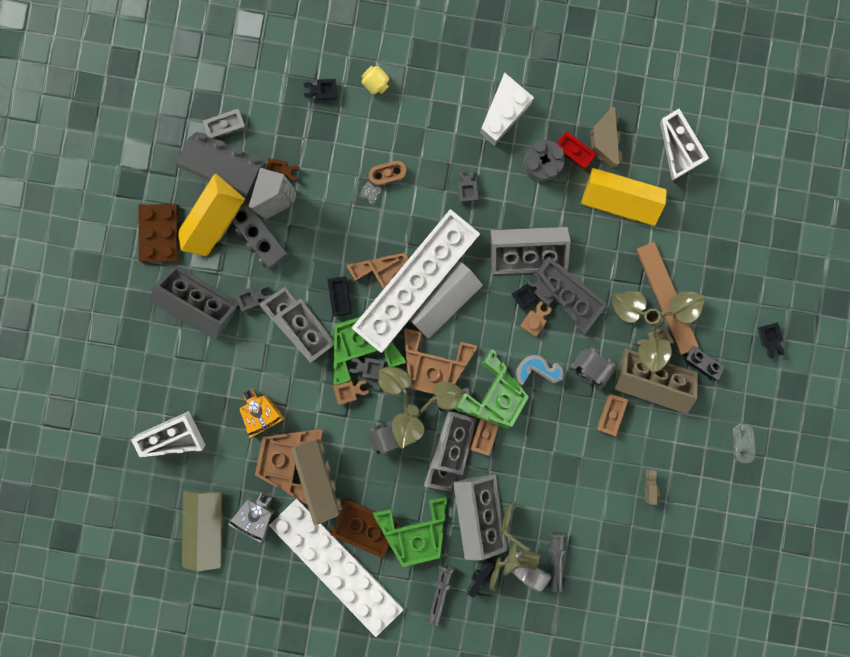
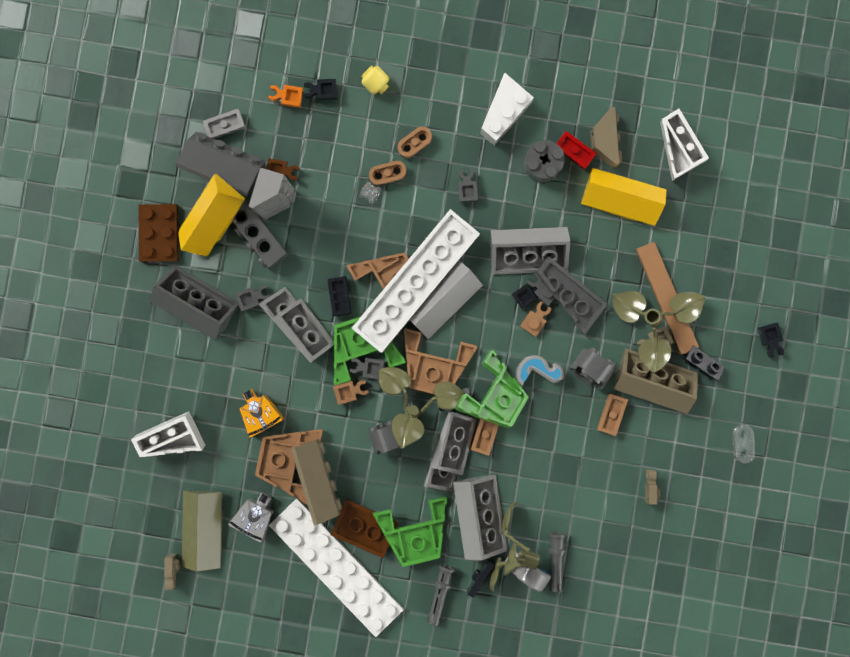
(171, 566): none -> dark tan plate
(289, 96): none -> orange plate
(413, 141): none -> medium nougat plate

